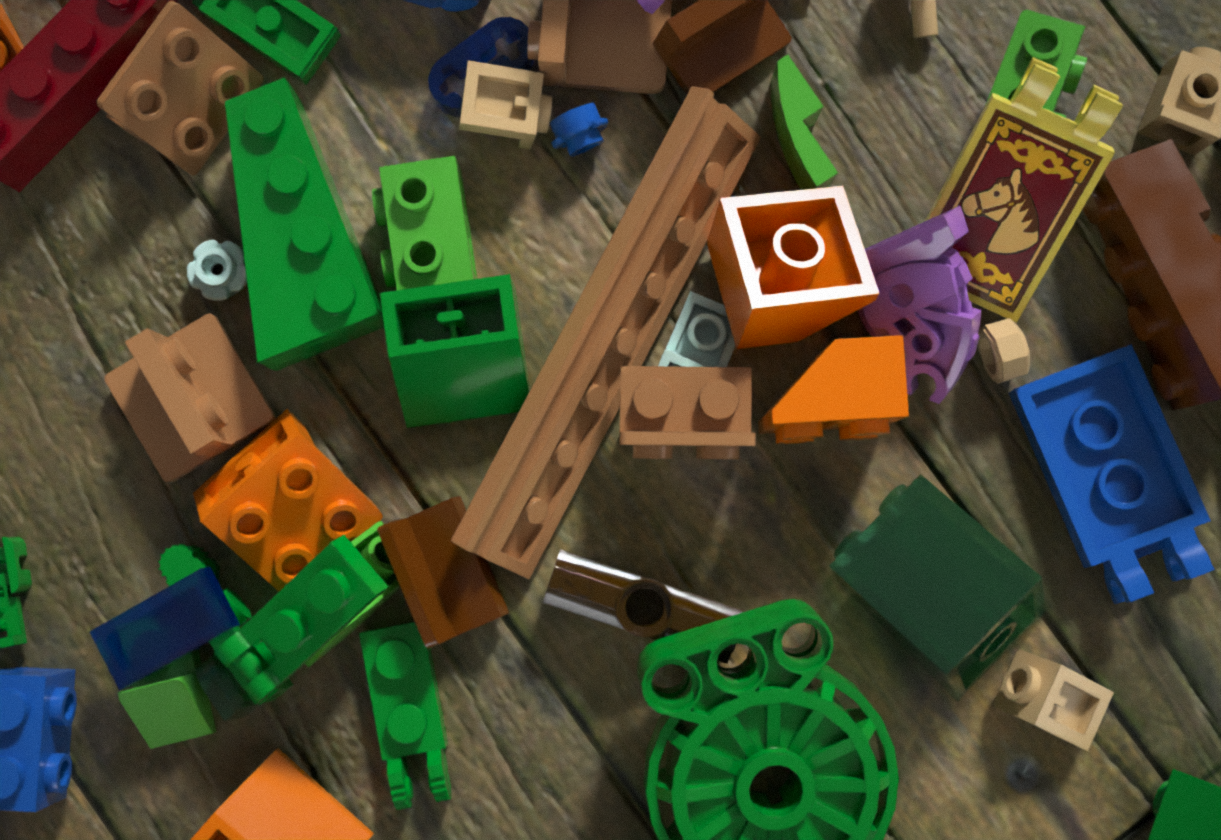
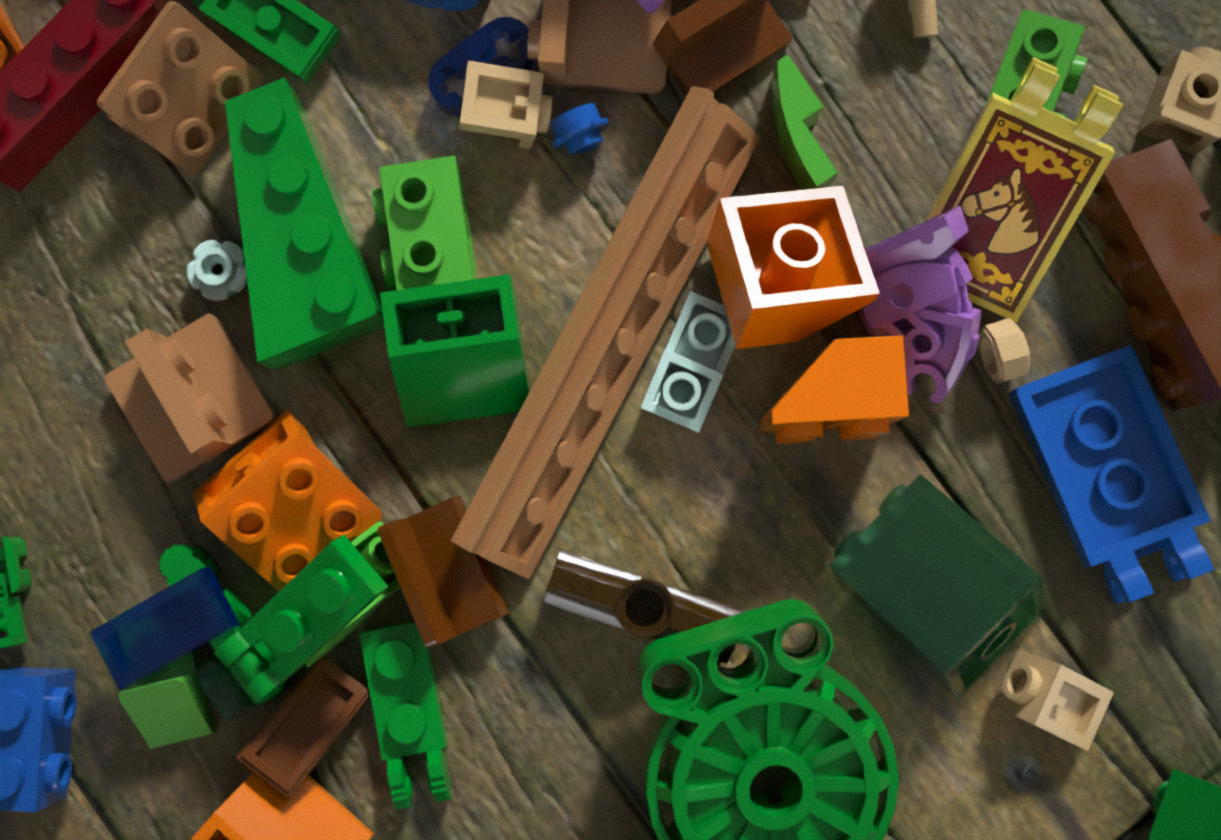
(303, 727): none -> reddish brown tile
(686, 408): medium nougat bracket -> none

